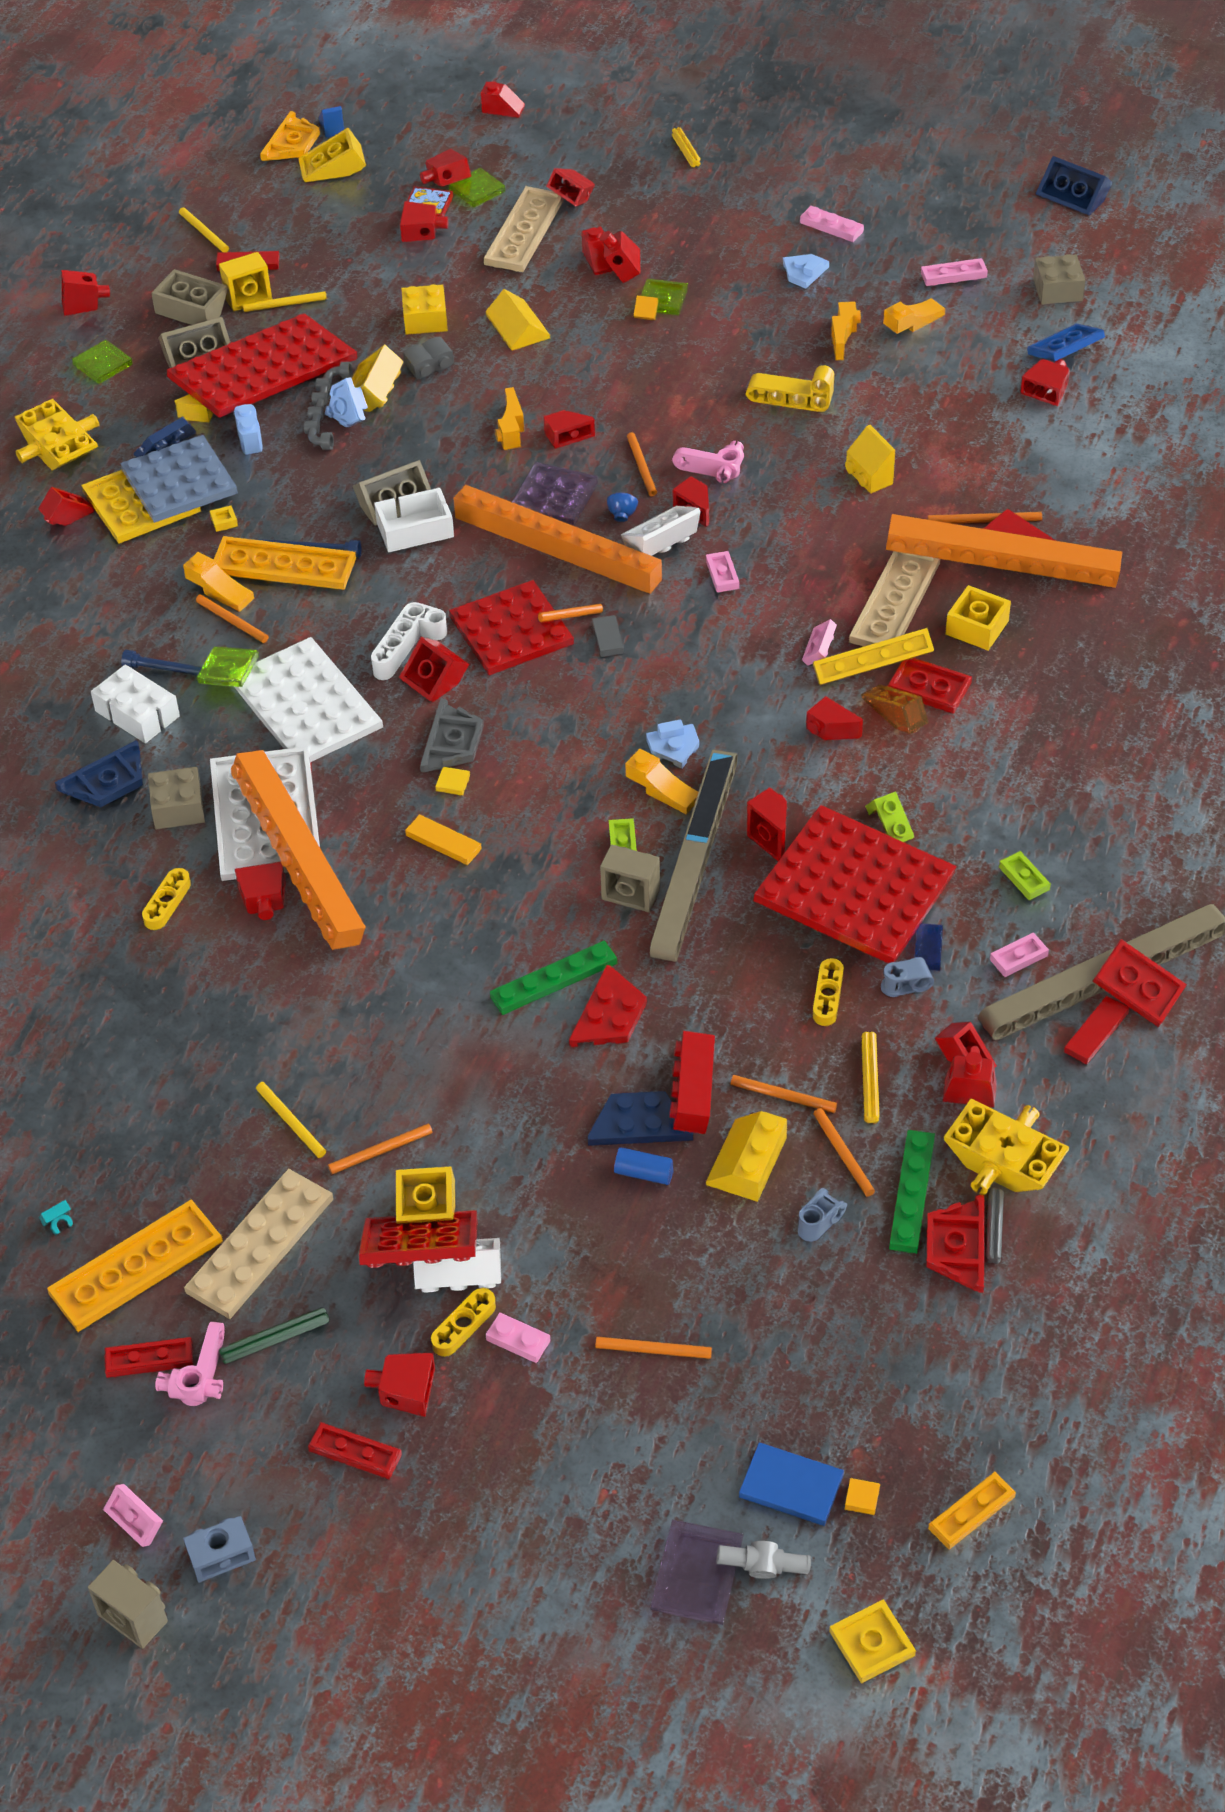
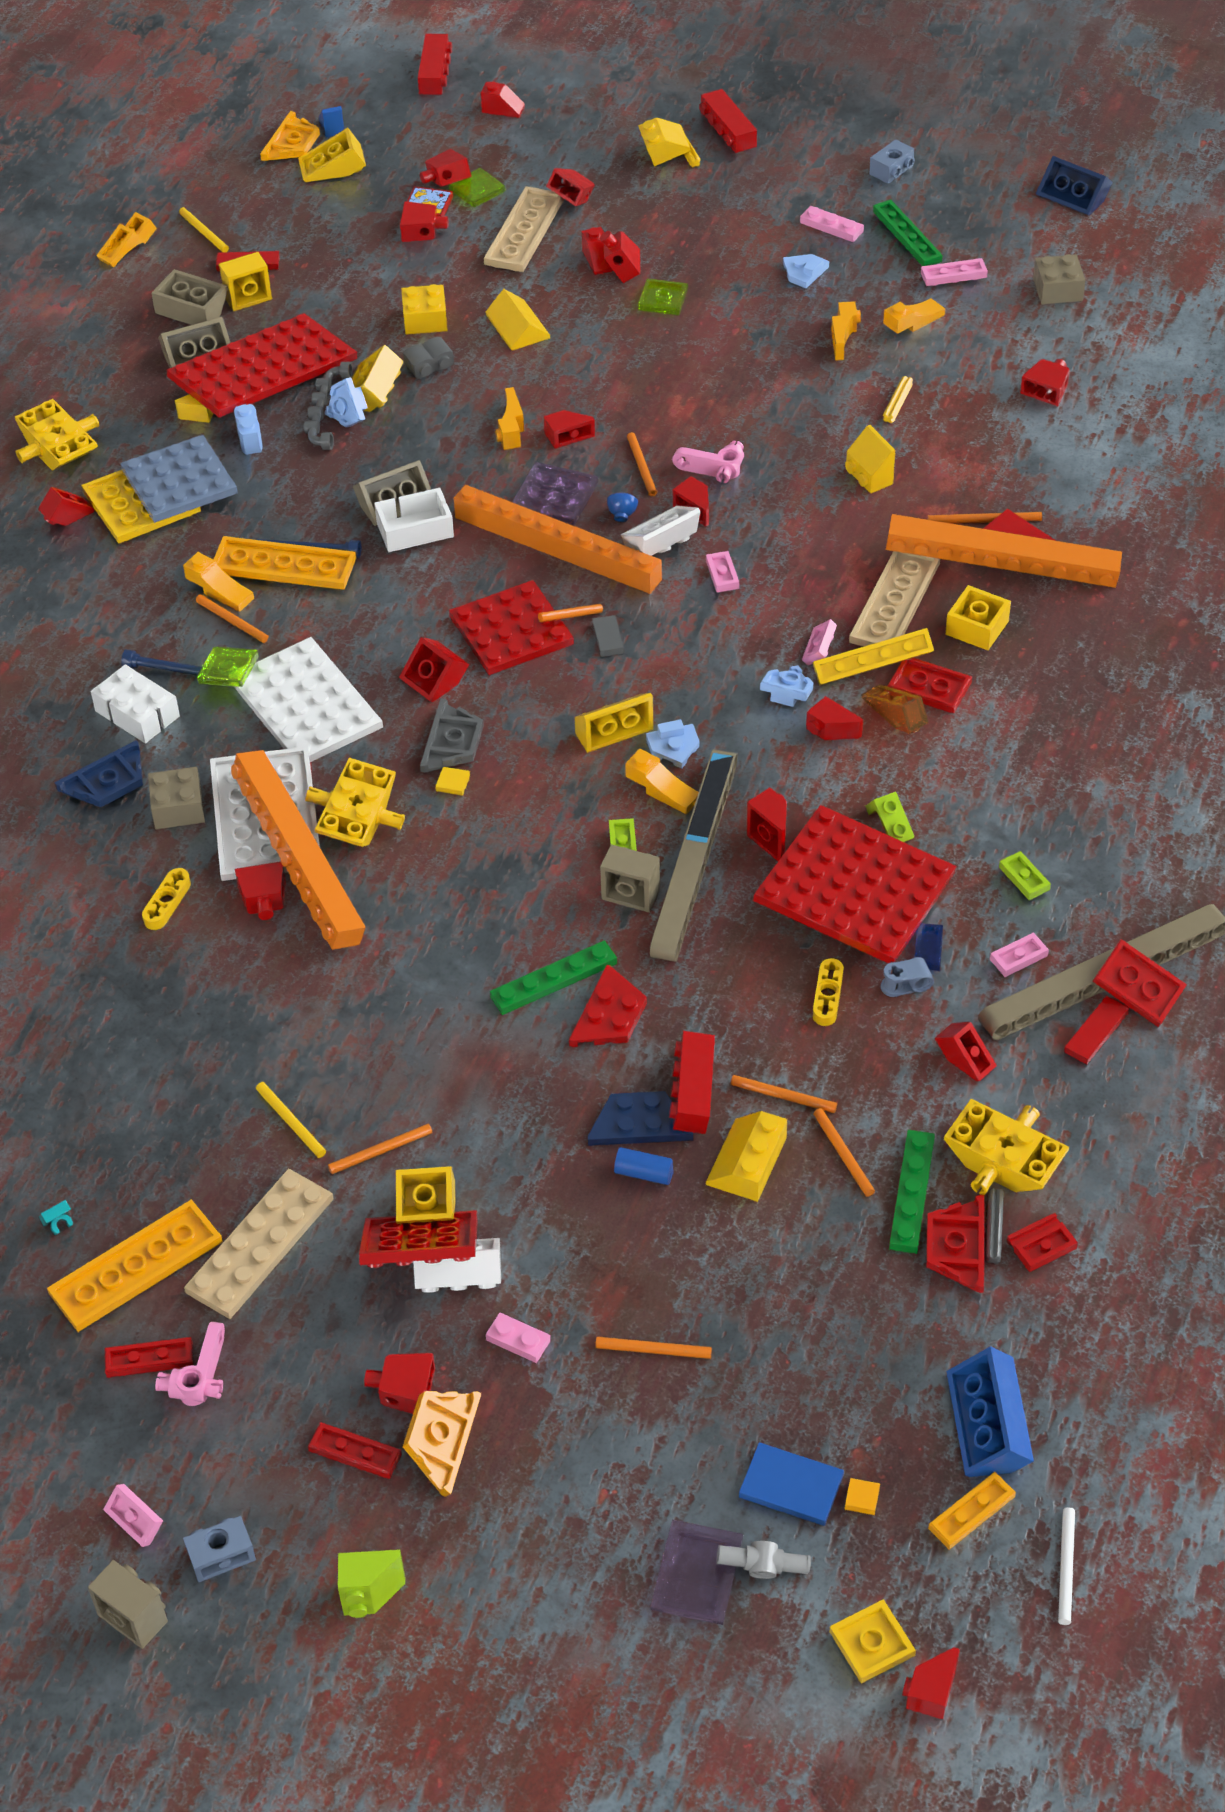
(81, 292): red torso -> none
(102, 361): clear neon green tile -> none
(125, 238): none -> light orange slope
(167, 436): dark blue wing -> none
(223, 518): yellow plate -> none
(266, 304): yellow bar -> none
(273, 1335): dark green axle -> none
(356, 804): none -> yellow slope
(368, 1580): none -> lime slope
(396, 644): white beam -> none
(434, 64): none -> red brick
(440, 1435): none -> light orange wing
(443, 839): light orange tile -> none
(461, 1334): yellow beam -> none
(615, 722): none -> yellow slope
(645, 307): light orange tile -> none
(663, 140): none -> yellow slope
(728, 120): none -> red brick
(787, 686): none -> light blue plate
(793, 392): yellow beam -> none
(819, 1215): sand blue piece -> none
(870, 1077): yellow axle -> none
(891, 161): none -> sand blue brick
(897, 399): none -> yellow axle
(907, 233): none -> green plate
(932, 1684): none -> red slope
(970, 1079): red torso -> none
(989, 1414): none -> blue slope
(1042, 1242): none -> red plate
(1065, 342): blue tile -> none
(1066, 1567): none -> white bar

